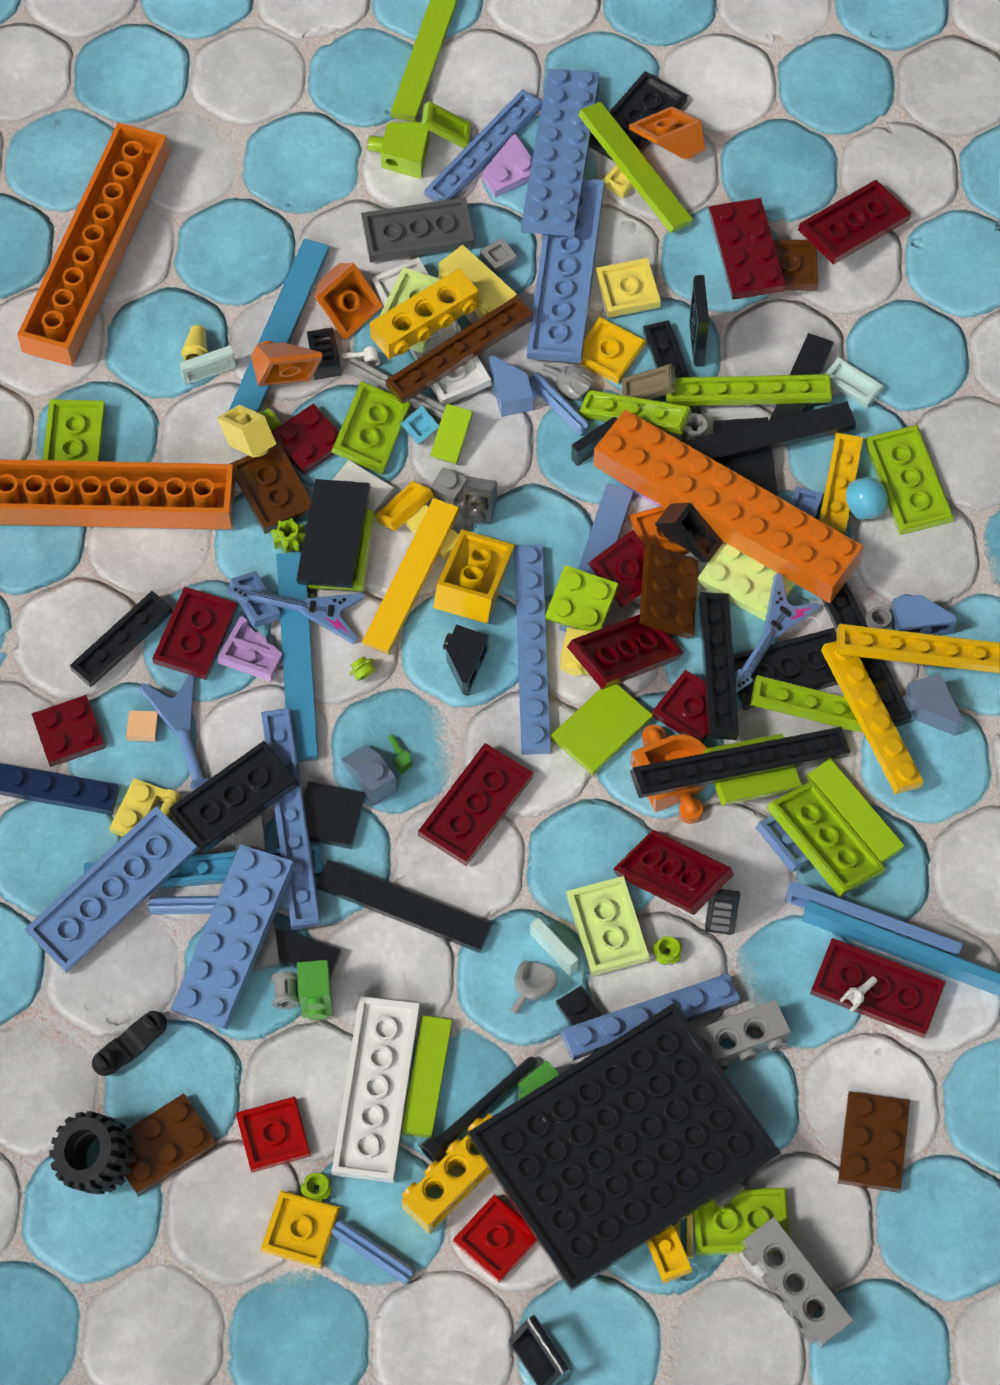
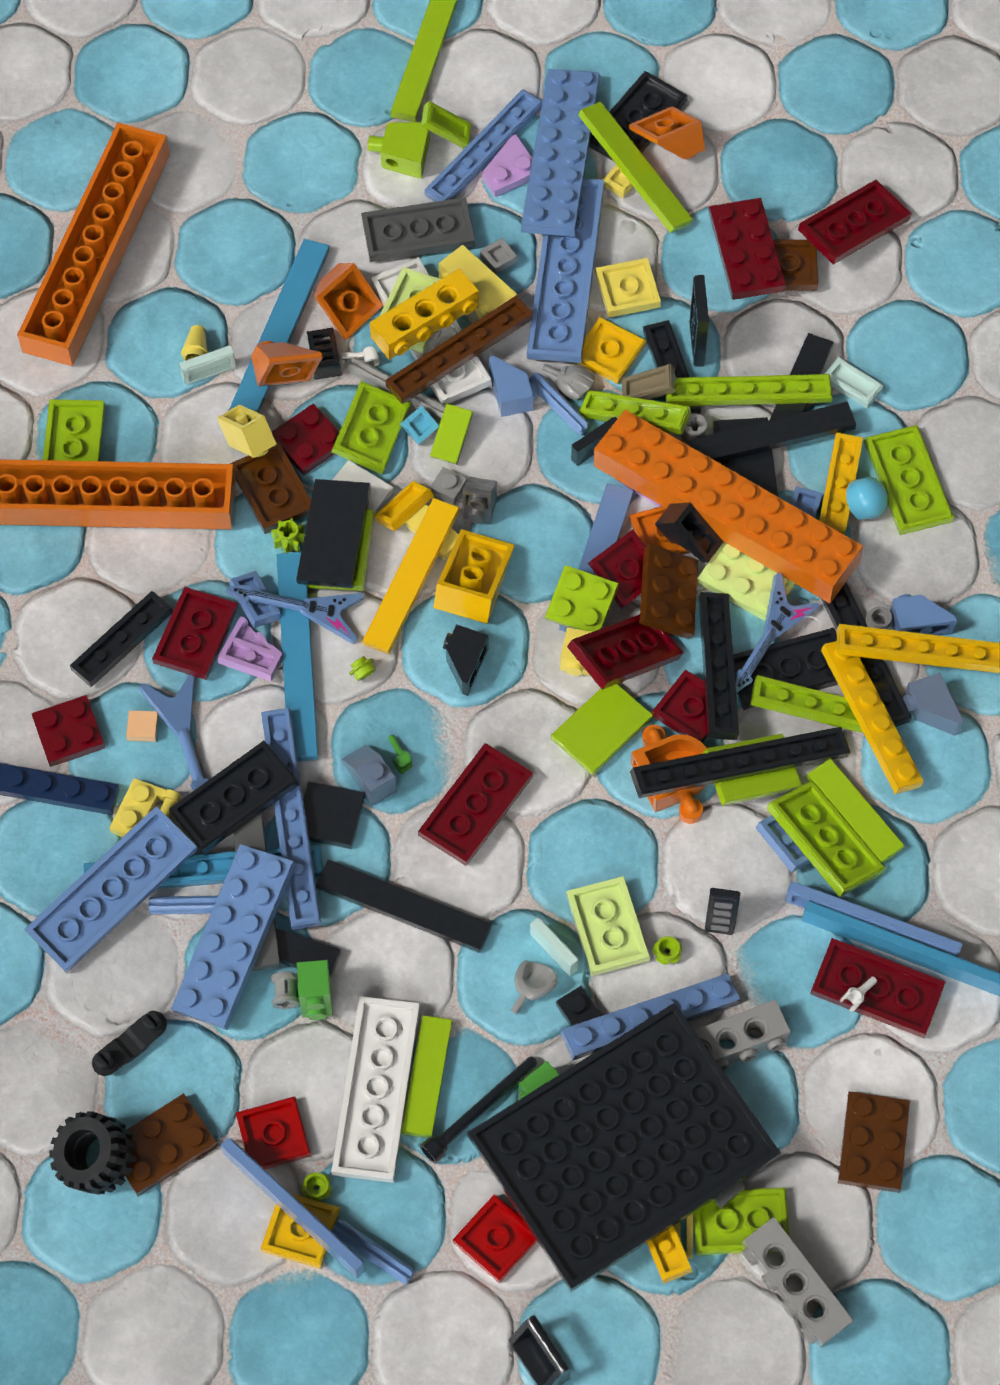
(271, 419): lime plate -> none
(293, 1208): none -> medium blue tile
(432, 1212): yellow brick -> none
(532, 650): medium blue plate -> none
(673, 872): dark red tile -> none

